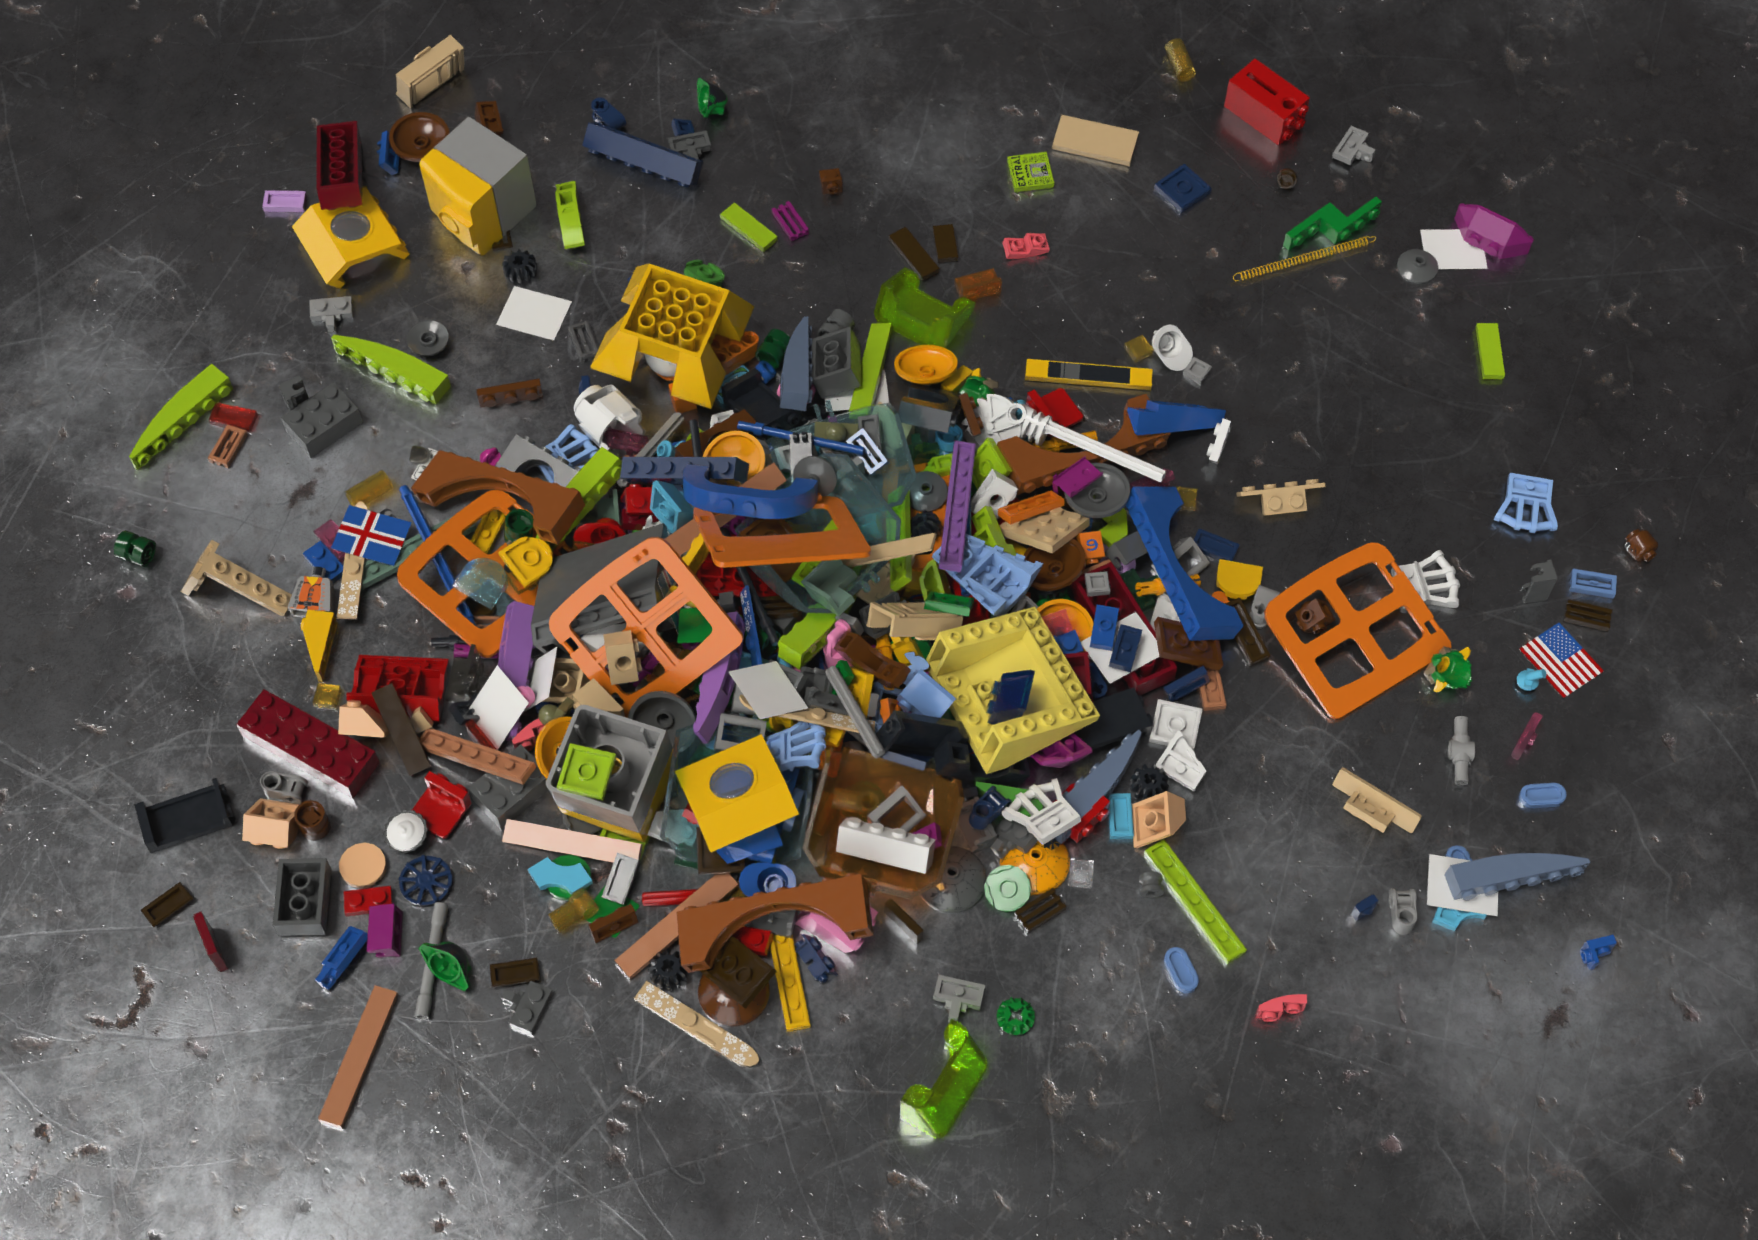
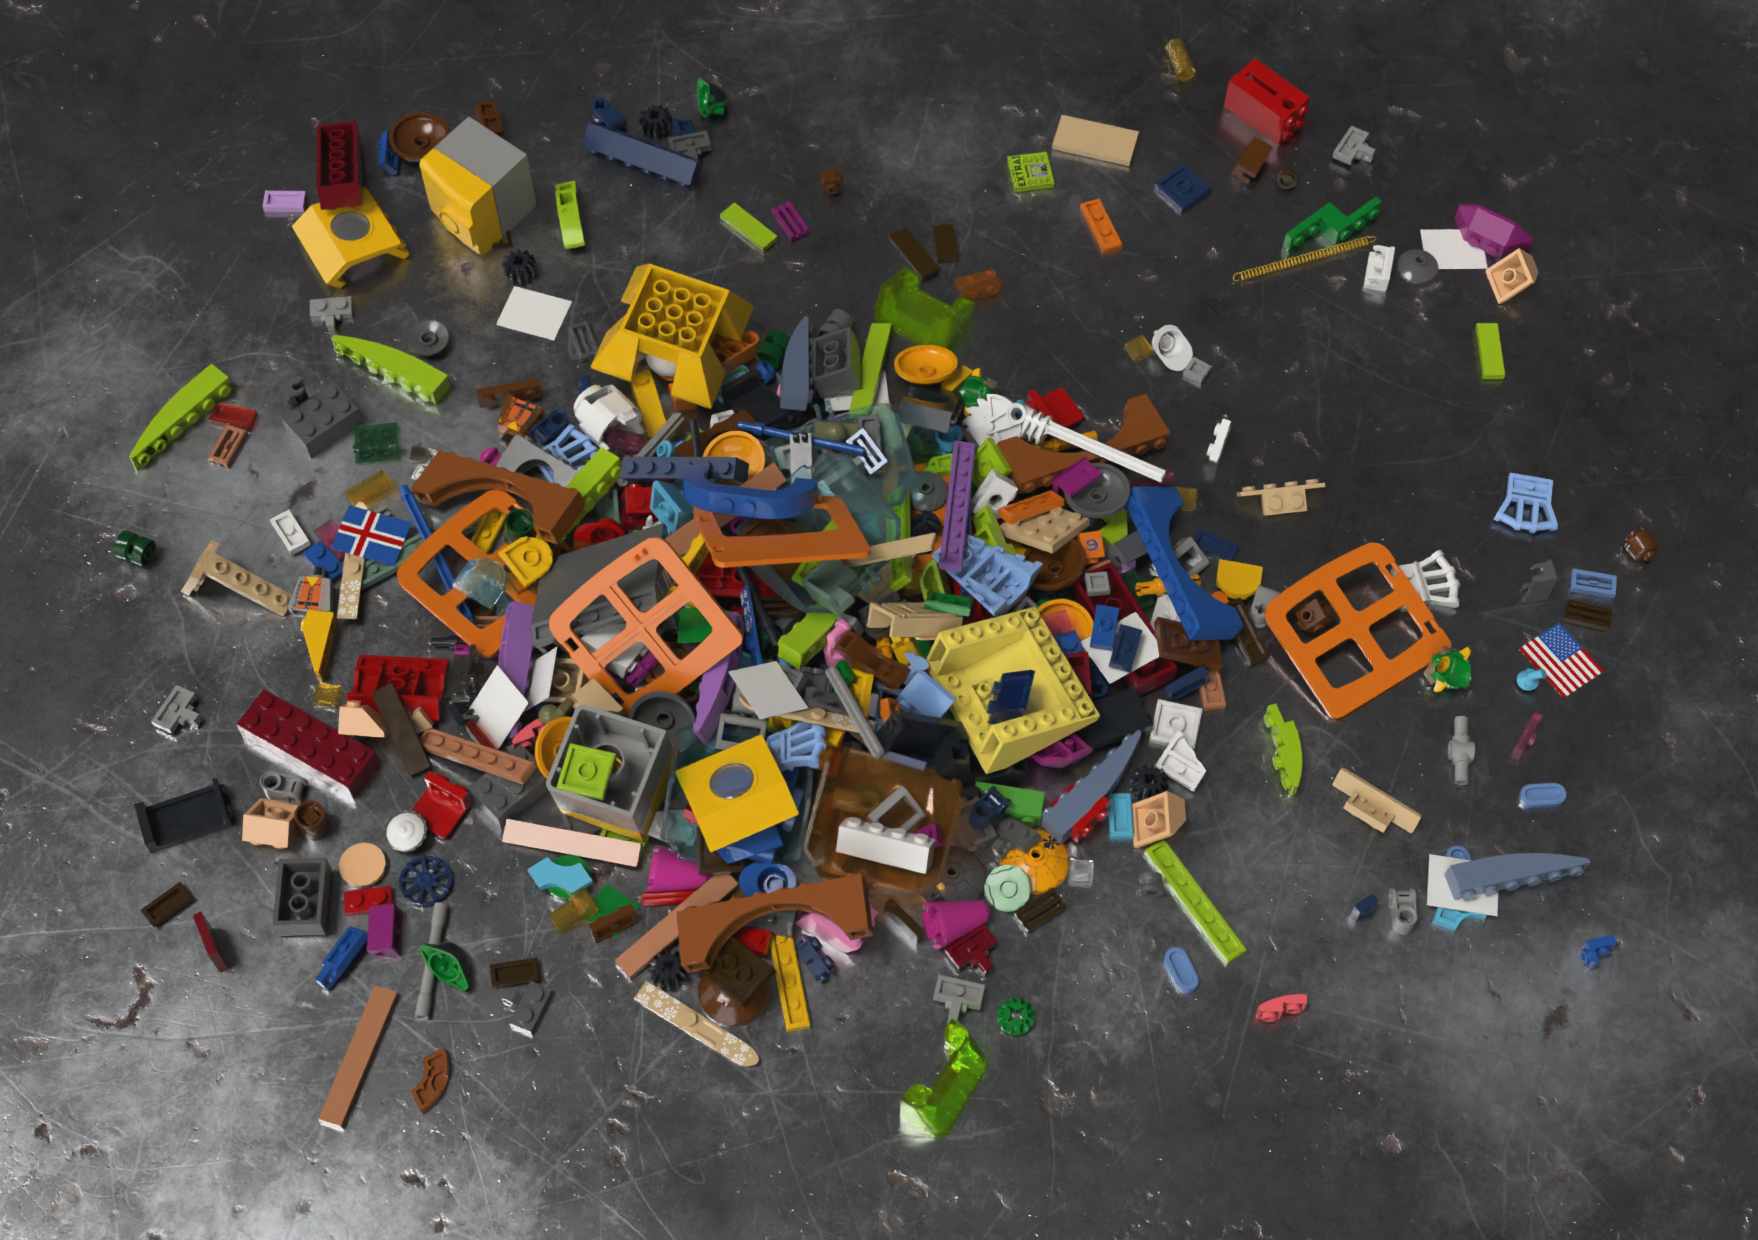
(177, 710): none -> light grey hinge
(290, 532): none -> white plate
(375, 442): none -> clear green hinge
(429, 70): tan piece -> none
(433, 1081): none -> dark orange tile
(517, 418): none -> torso
(528, 694): bright pink plate -> none
(547, 429): none -> dark blue piece
(620, 879): tile -> none
(622, 645): tan brick -> none
(647, 402): none -> yellow slope
(655, 121): none -> black gear
(671, 873): none -> dark pink cone
(707, 273): bright green tile -> none
(728, 602): dark grey piece -> none
(820, 470): dark grey dish -> none
(952, 919): none -> dark pink cone
(973, 949): none -> dark red hinge
(975, 423): reddish brown plate -> none
(1029, 246): coral slope -> none
(1048, 822): white plate -> none
(1088, 374): tile -> none
(1101, 226): none -> orange tile
(1173, 417): blue wedge -> none
(1252, 159): none -> reddish brown hinge
(1288, 748): none -> lime slope
(1379, 268): none -> white hinge
(1512, 275): none -> light nougat slope

